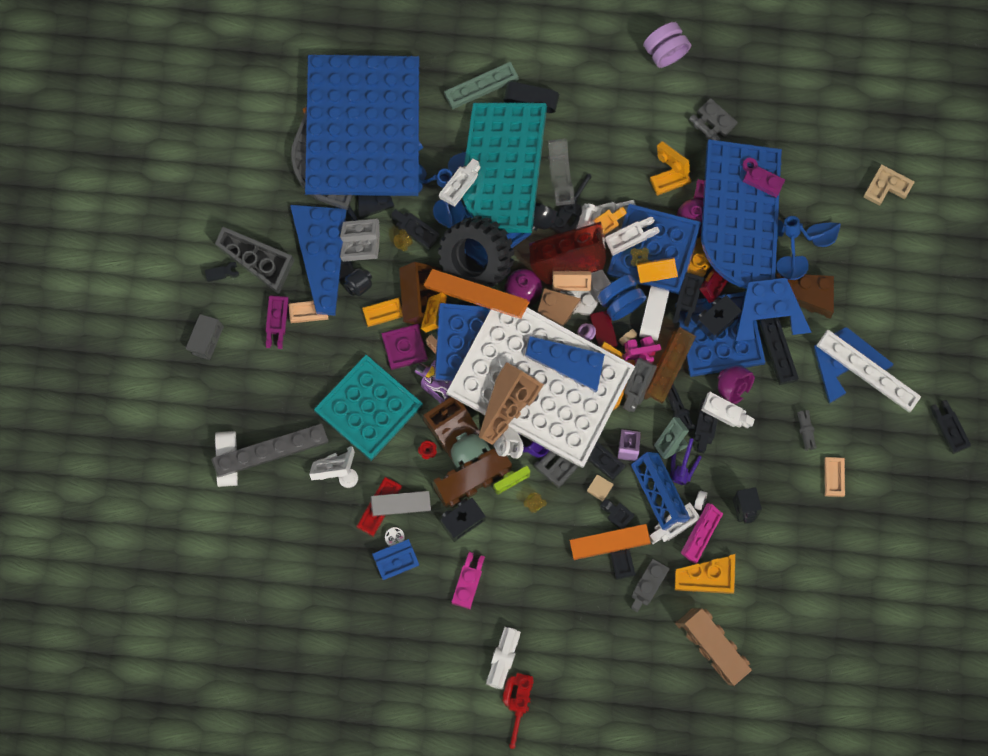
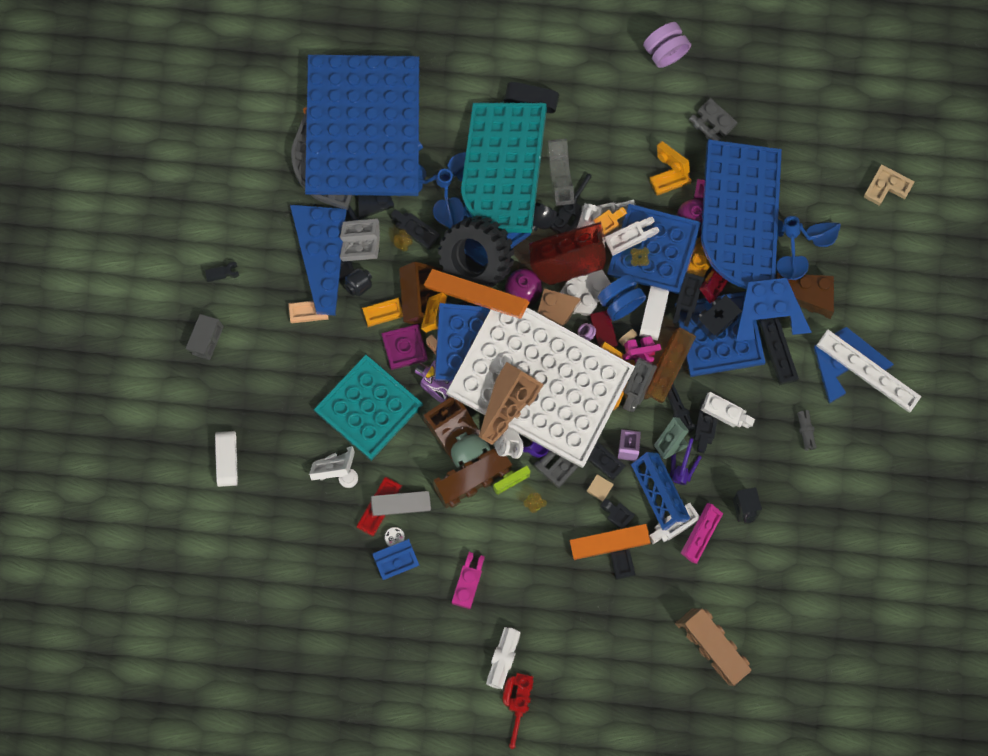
(261, 260): dark grey wedge -> none
(269, 450): flat silver plate -> none
(276, 319): magenta hinge -> none
(427, 445): red plate -> none
(460, 183): white hinge -> none
(473, 518): black brick -> none
(481, 85): sand green plate -> none
(569, 361): blue wing -> none
(571, 280): light nougat tile -> none
(649, 584): dark grey hinge -> none
(657, 270): light orange tile -> none
(700, 500): white tile -> none
(711, 576): light orange wing -> none
(734, 382): magenta cylinder -> none
(762, 178): magenta hinge -> none
(834, 476): light nougat tile -> none
(951, 428): black hinge -> none

